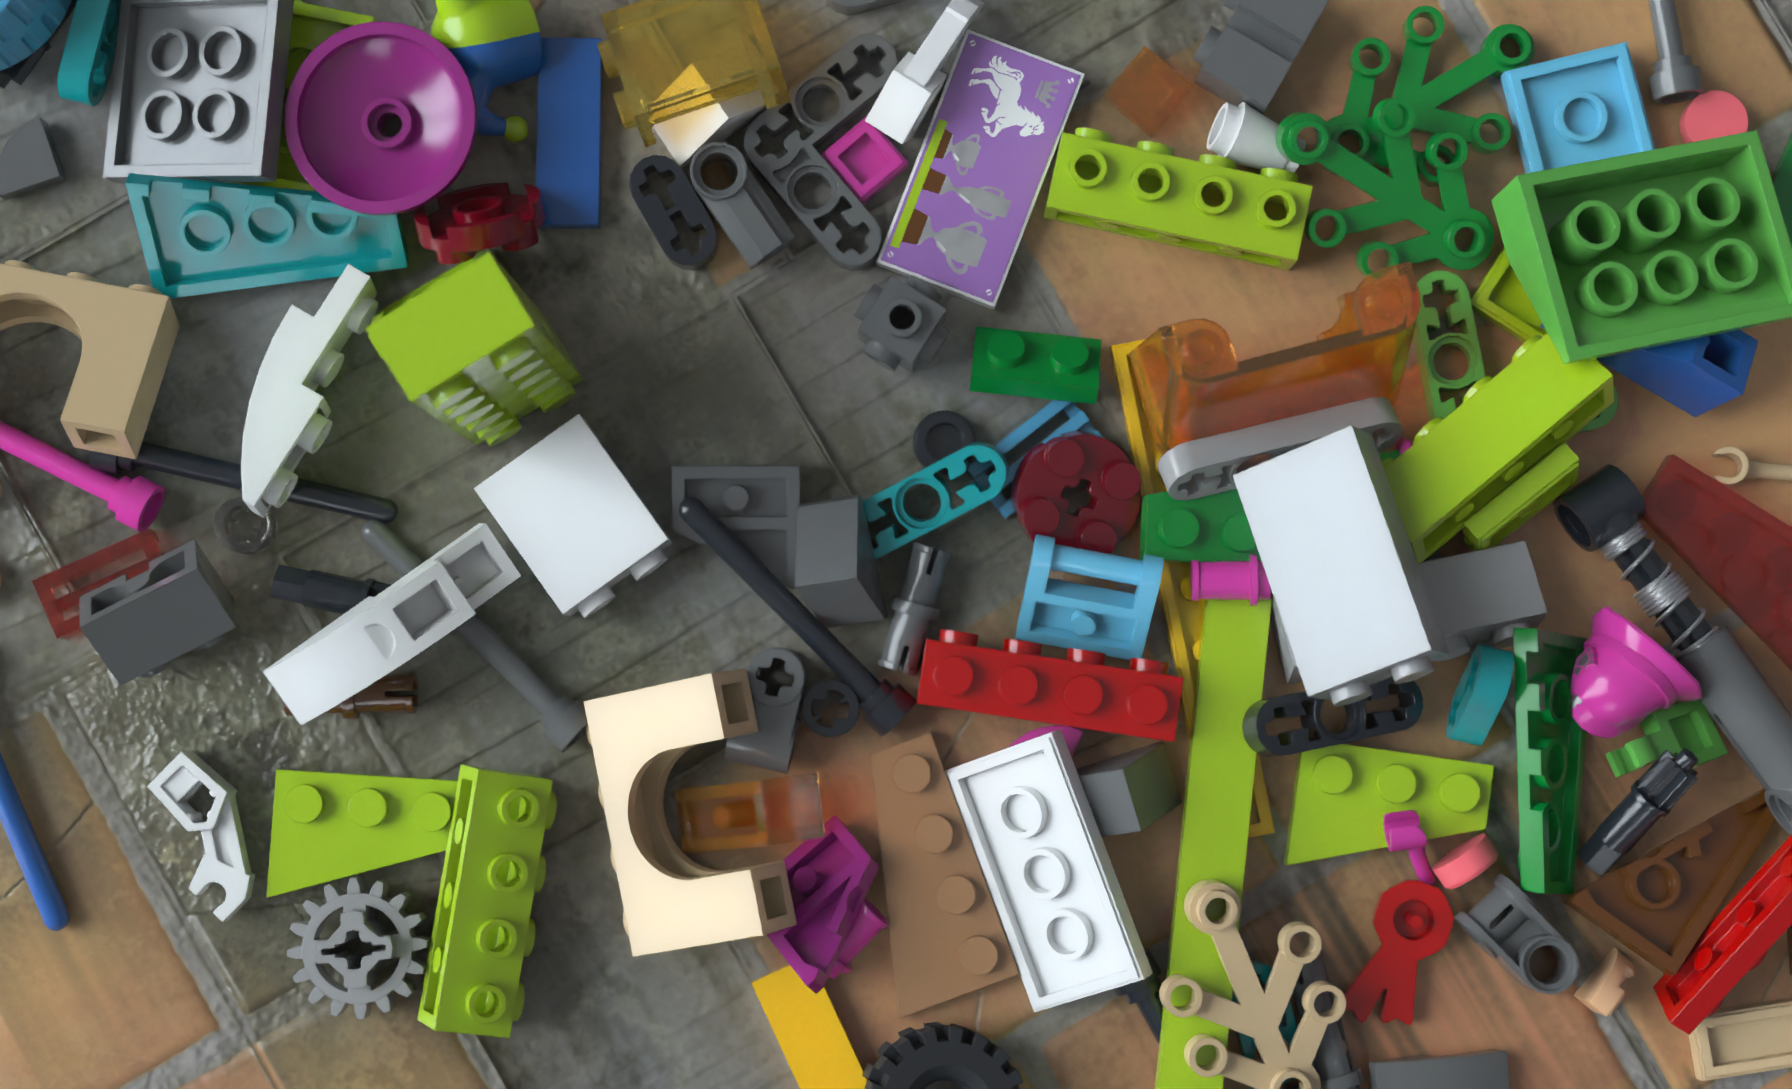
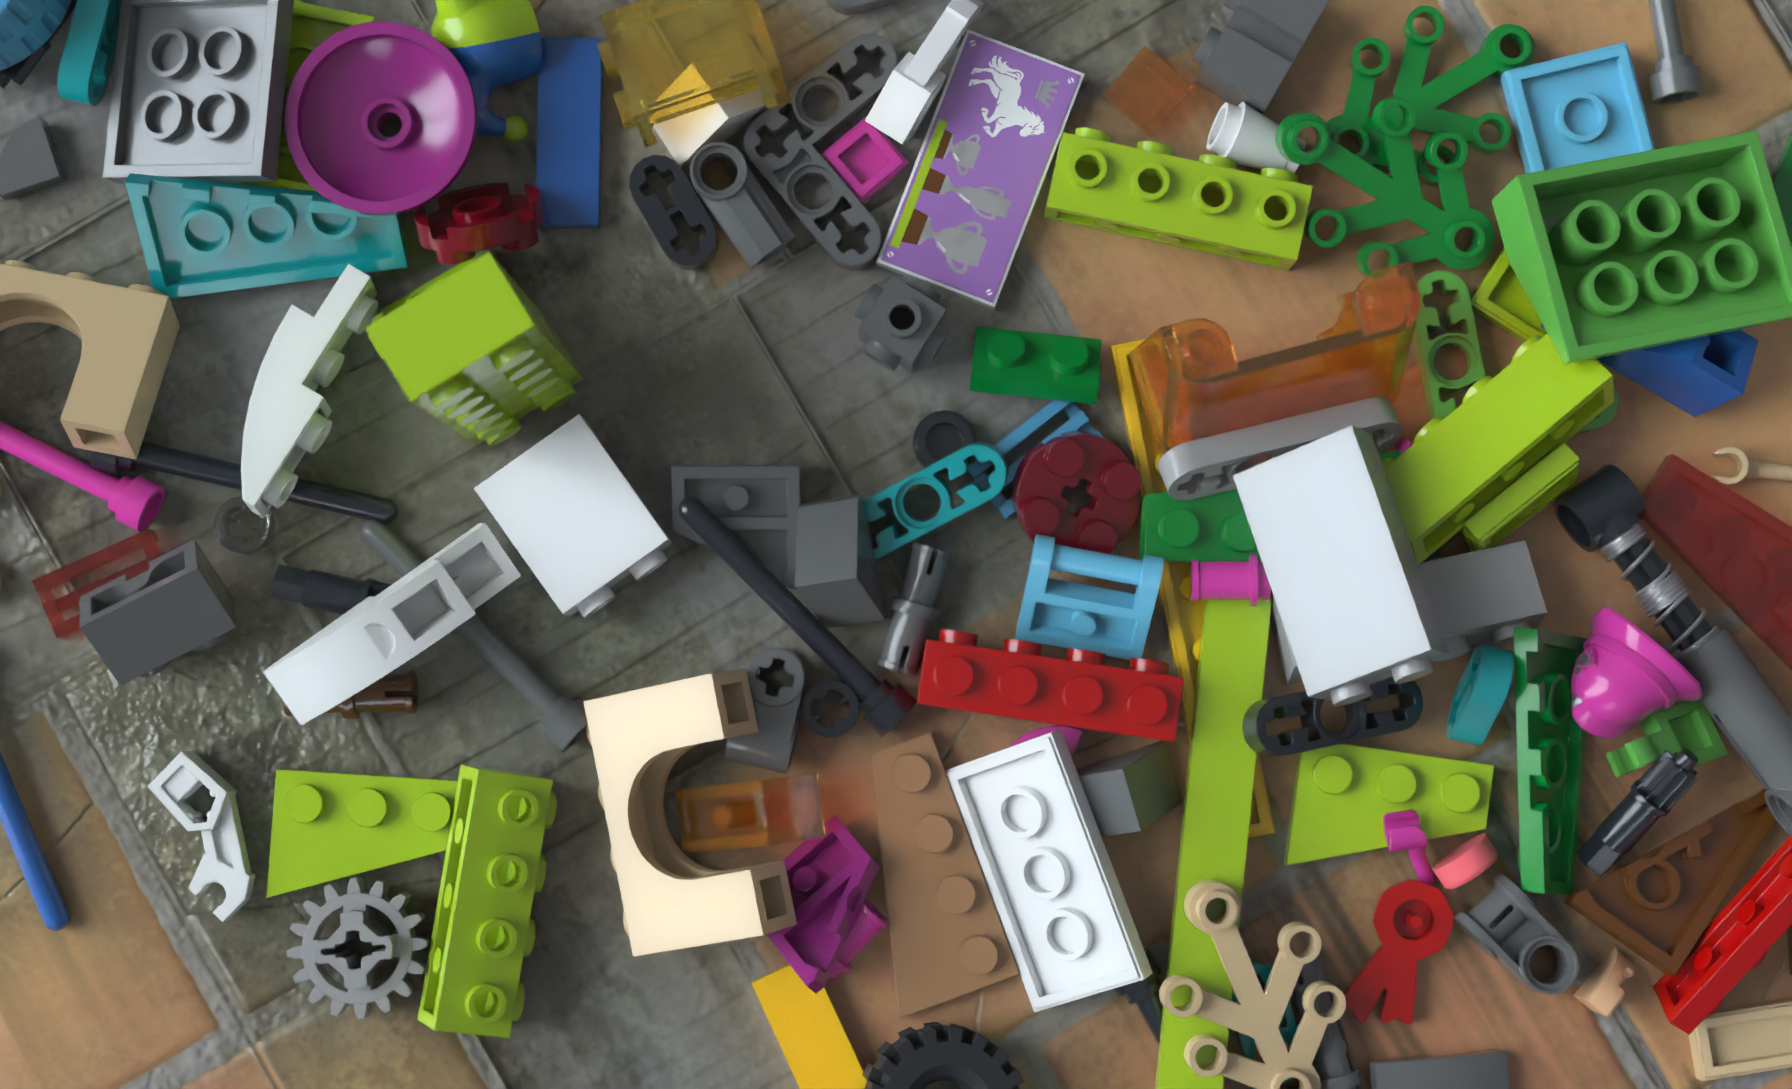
(1712, 116): coral tile -> none

